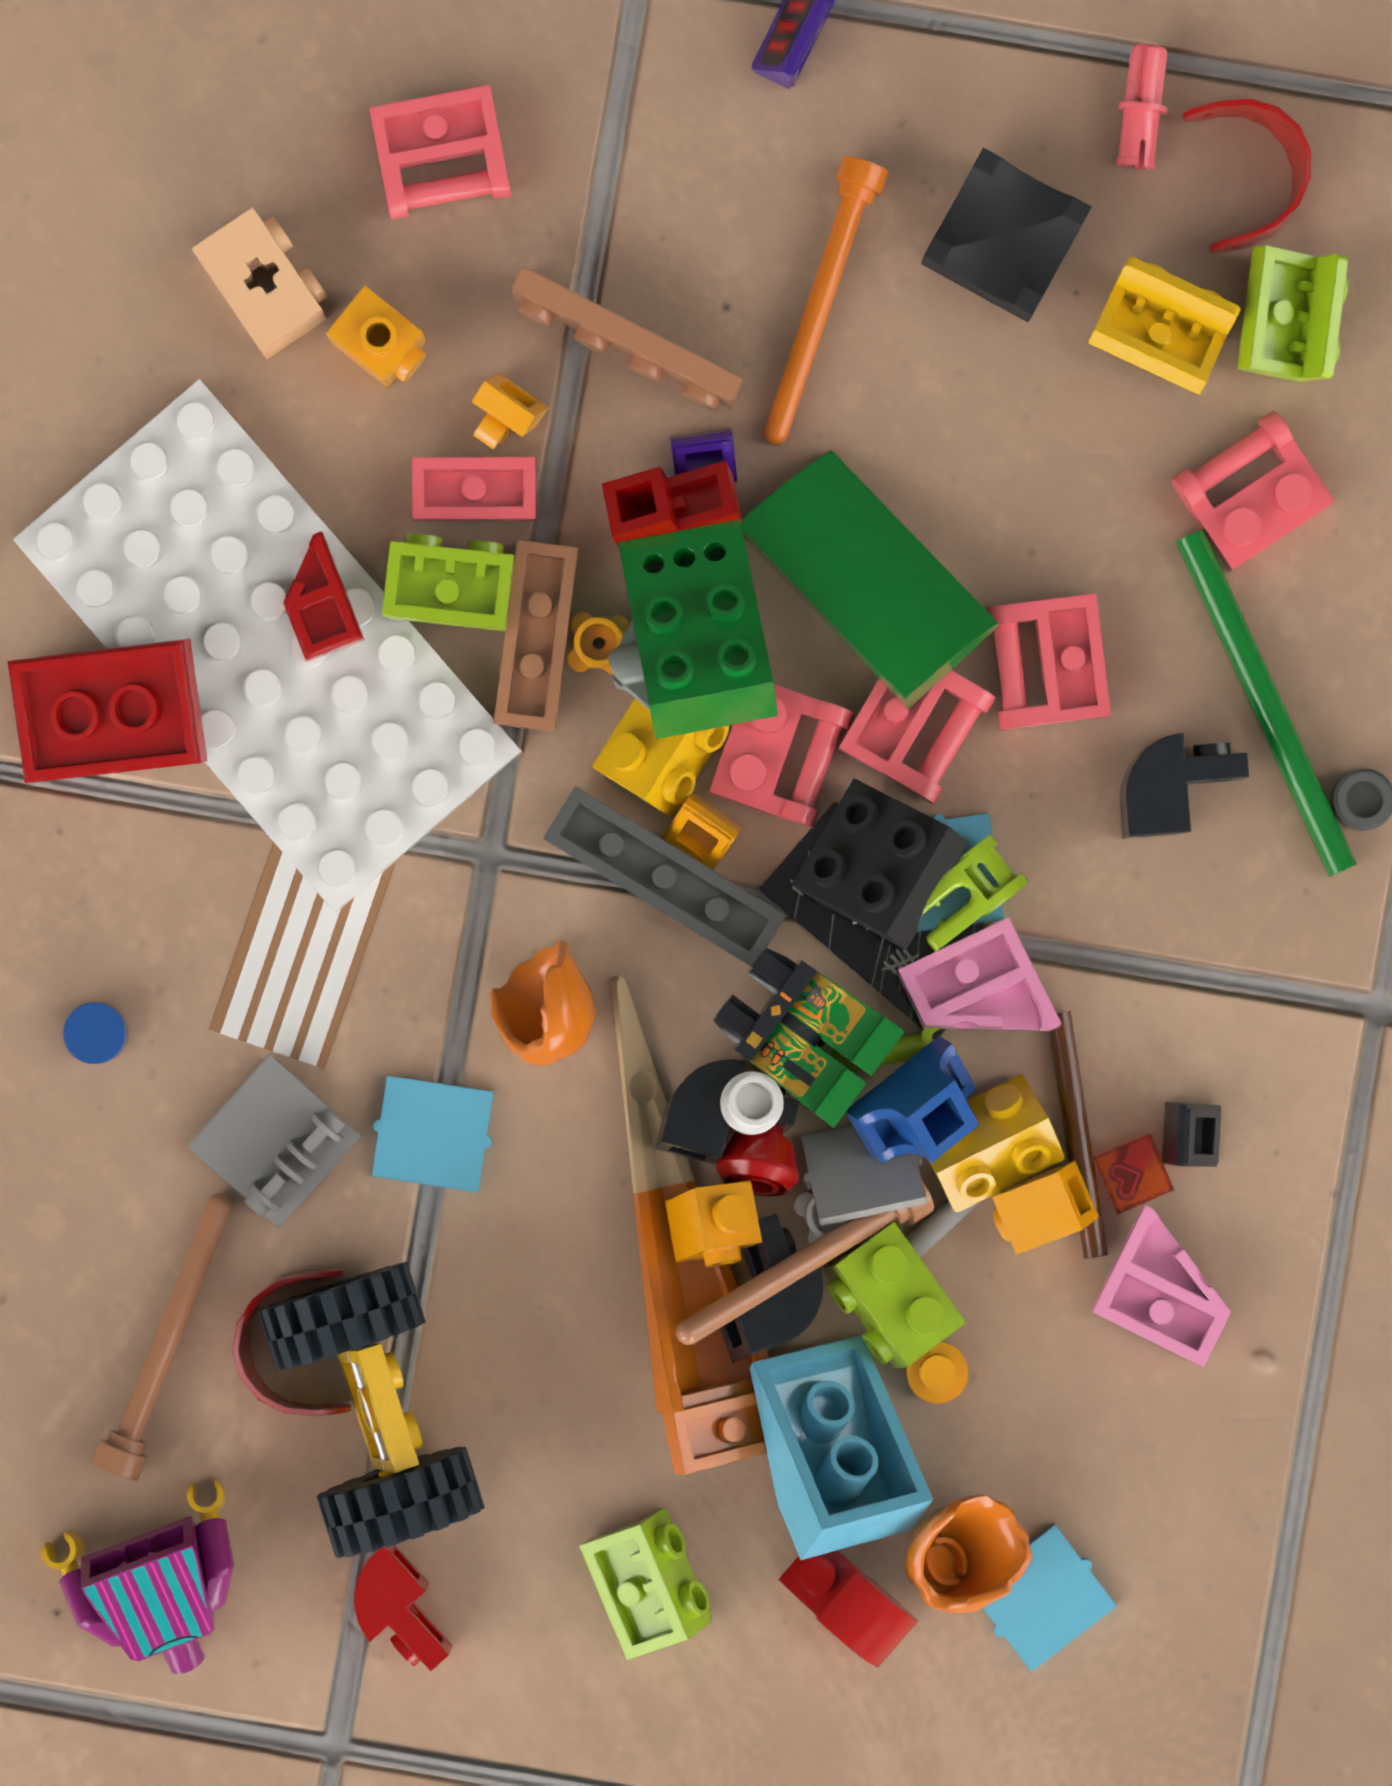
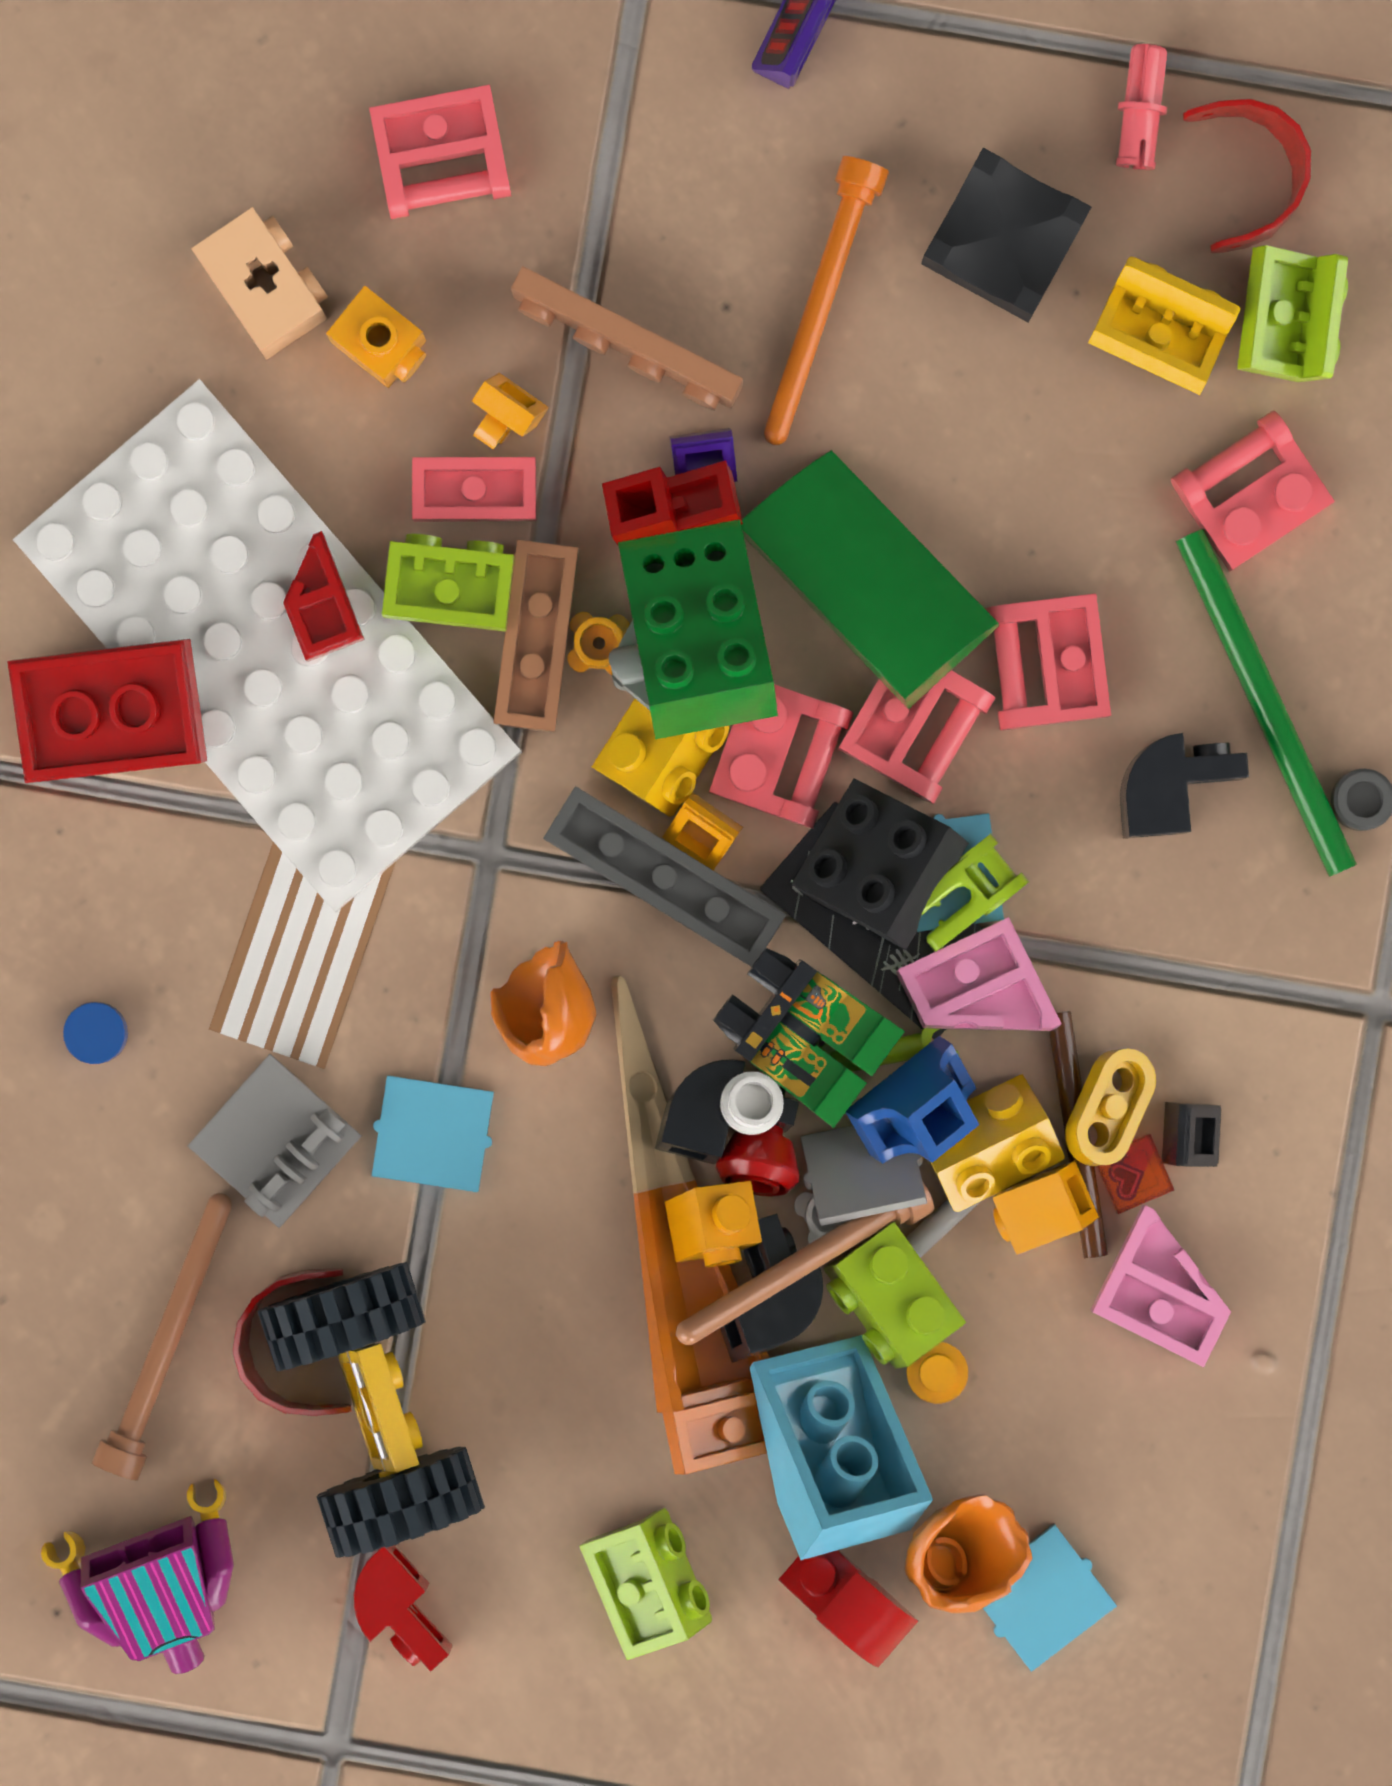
(1111, 1111): none -> yellow plate

